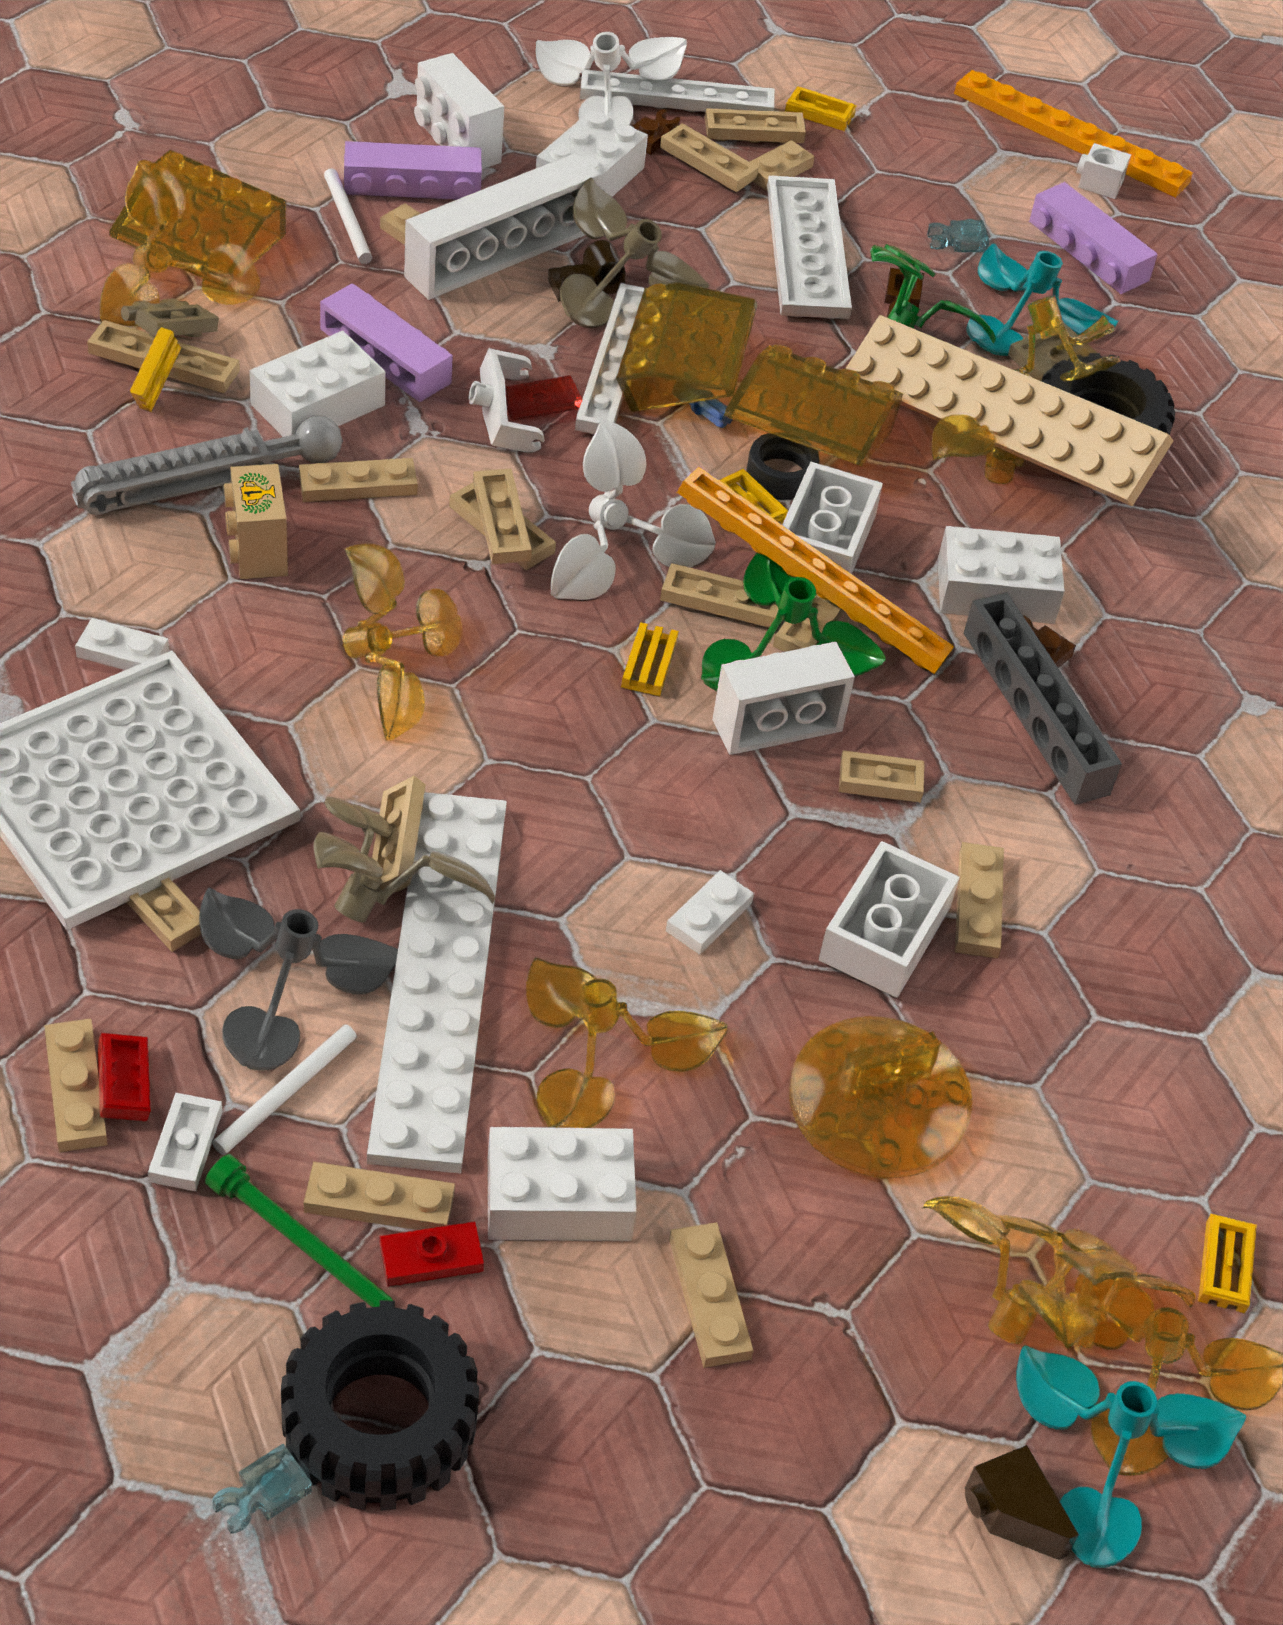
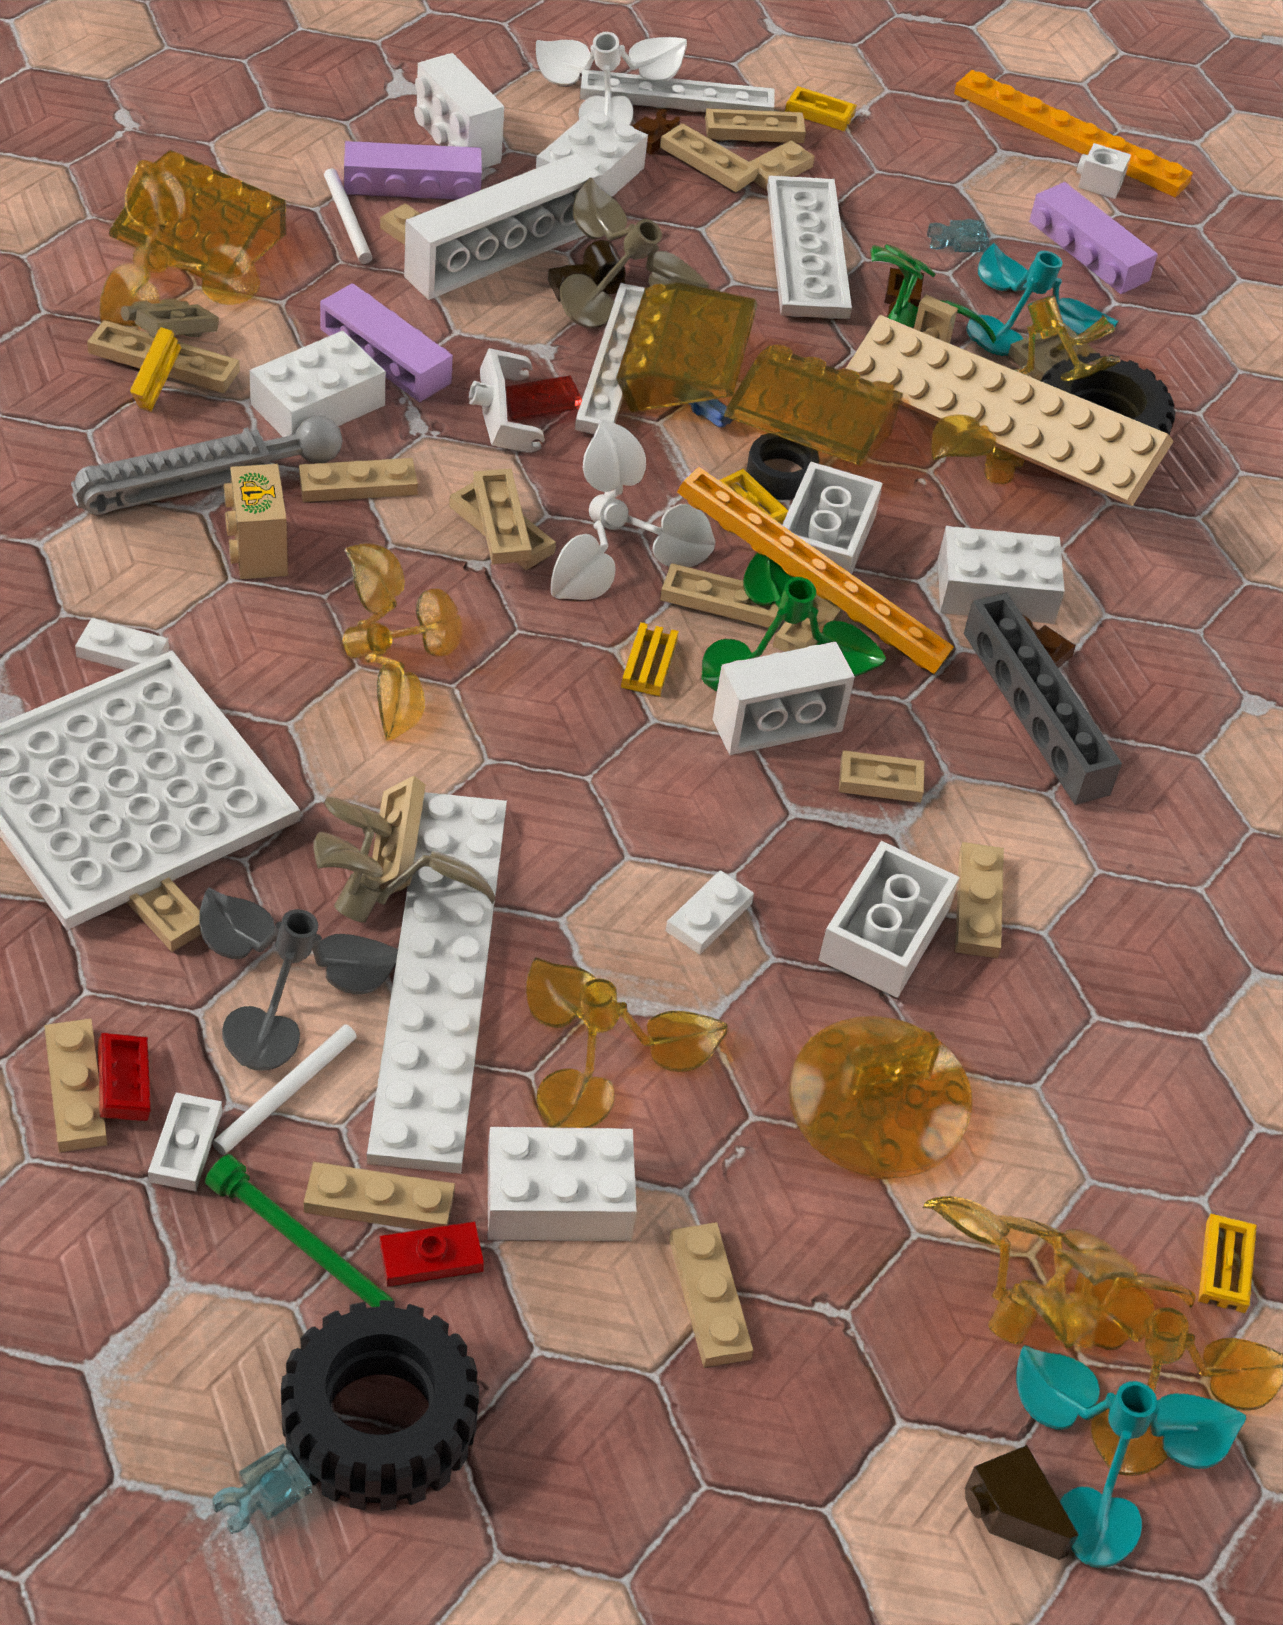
(936, 318): none -> tan plate

